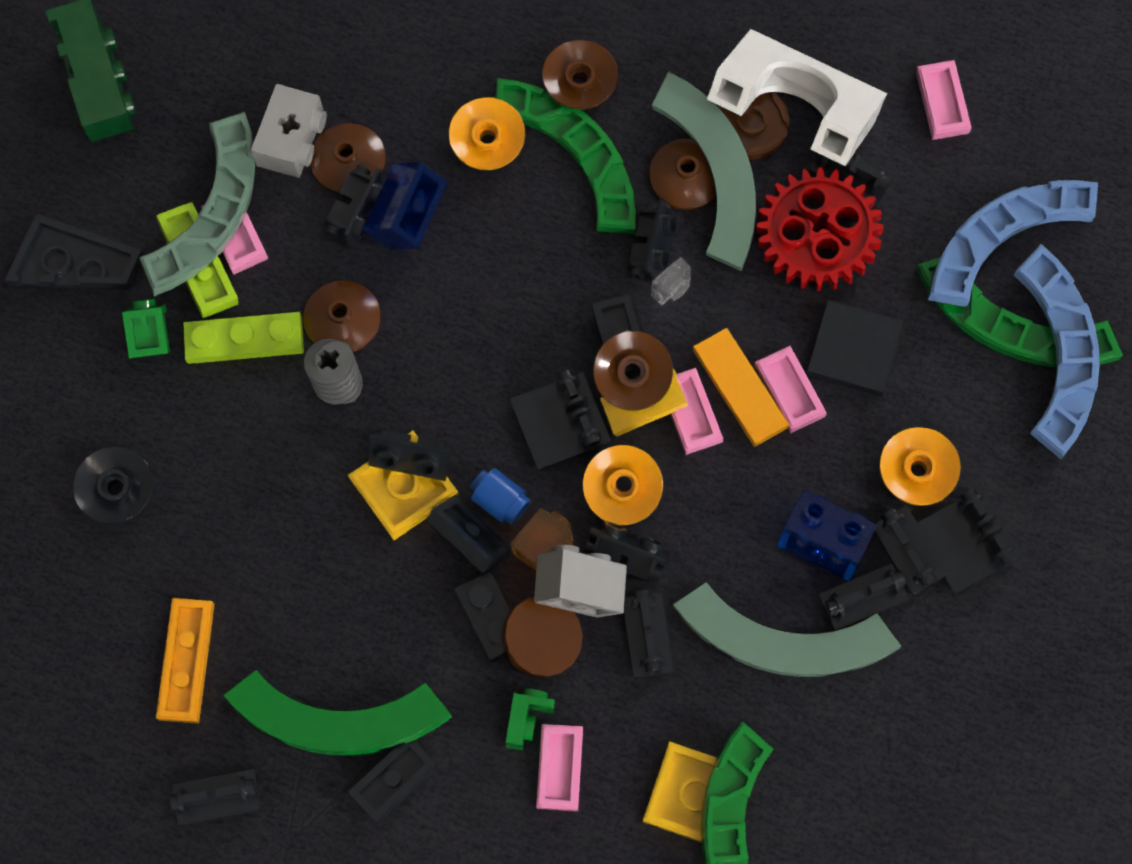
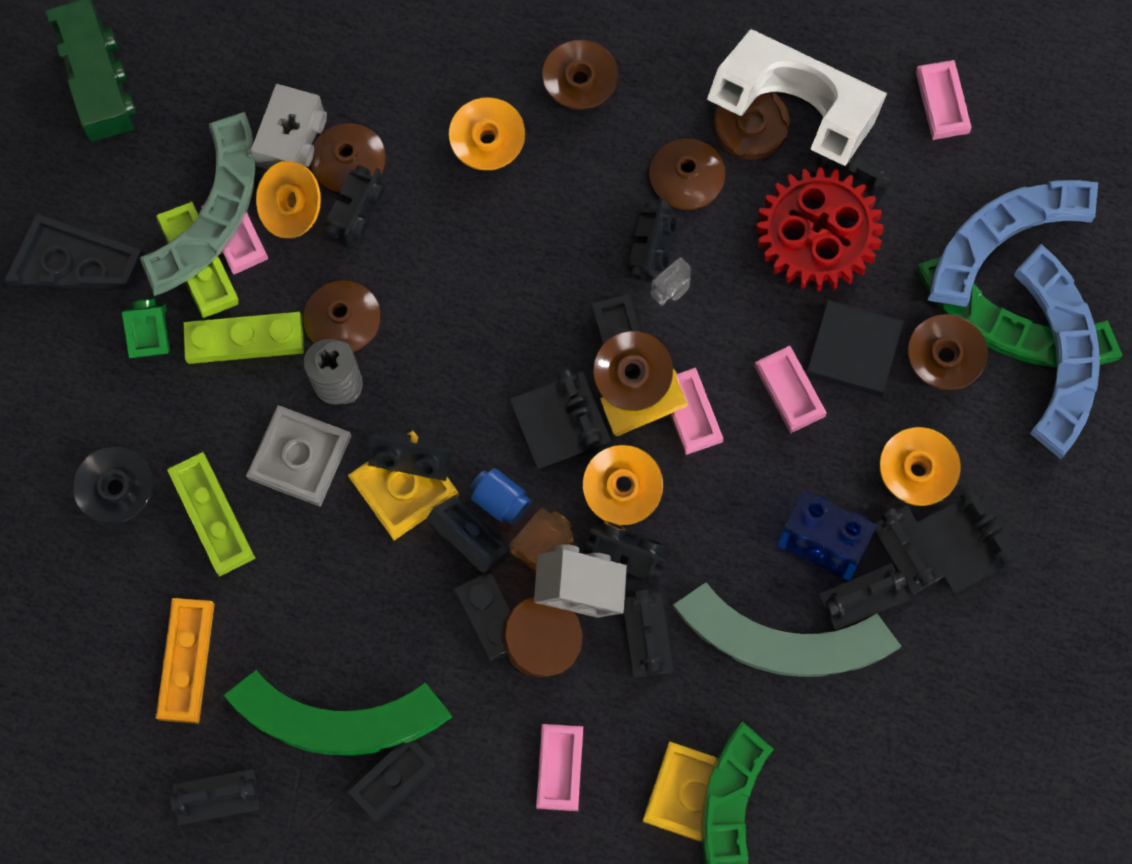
(211, 514): none -> lime plate
(277, 199): none -> light orange dish
(299, 455): none -> light grey tile
(405, 205): clear blue brick -> none
(521, 724): green bracket -> none
(586, 144): green tile -> none
(727, 162): sand green tile -> none
(740, 387): light orange tile -> none
(950, 335): none -> reddish brown dish

